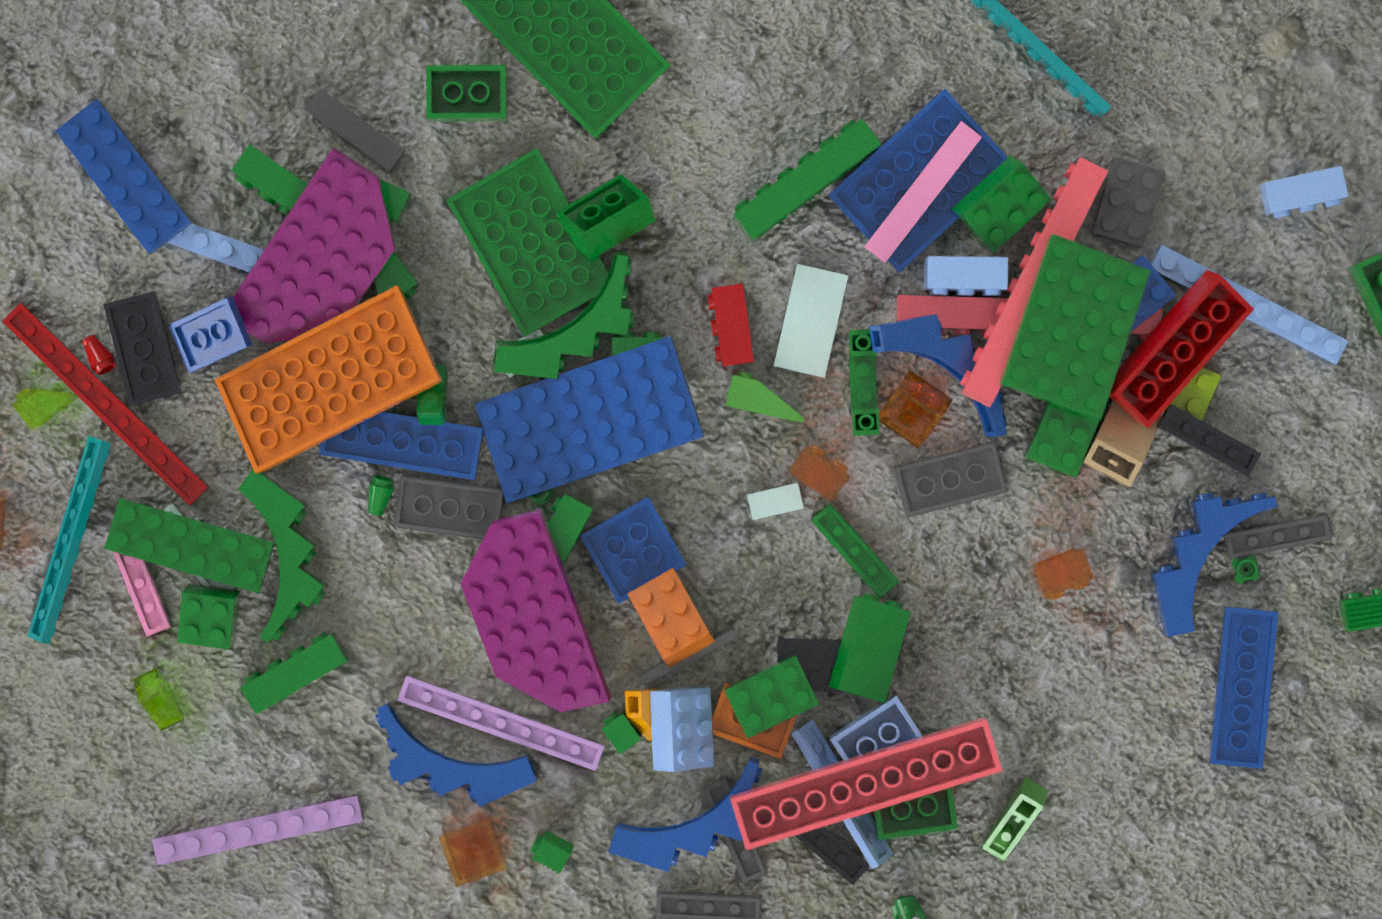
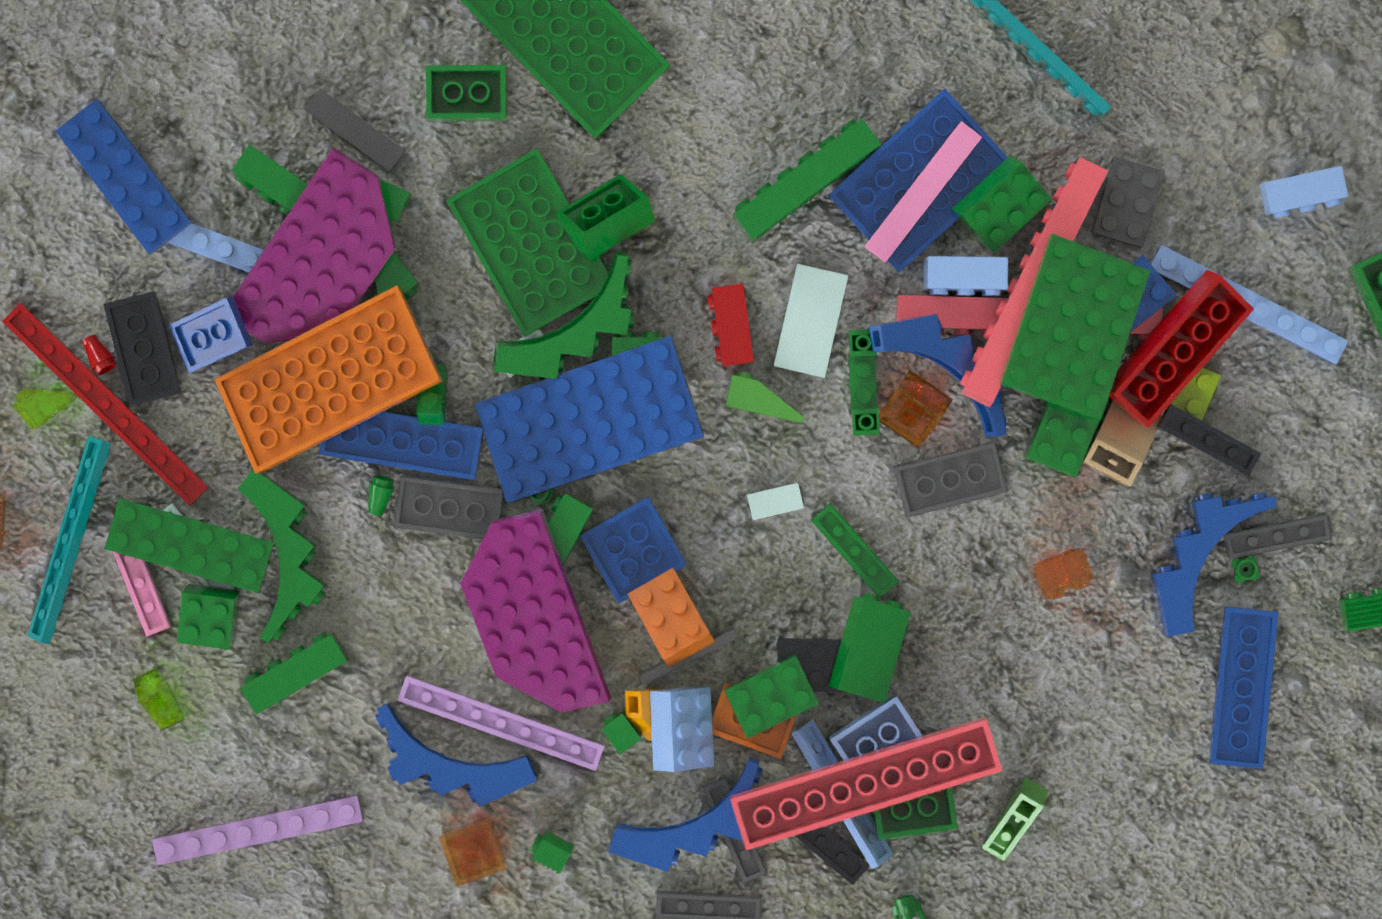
(818, 472): clear orange brick -> none

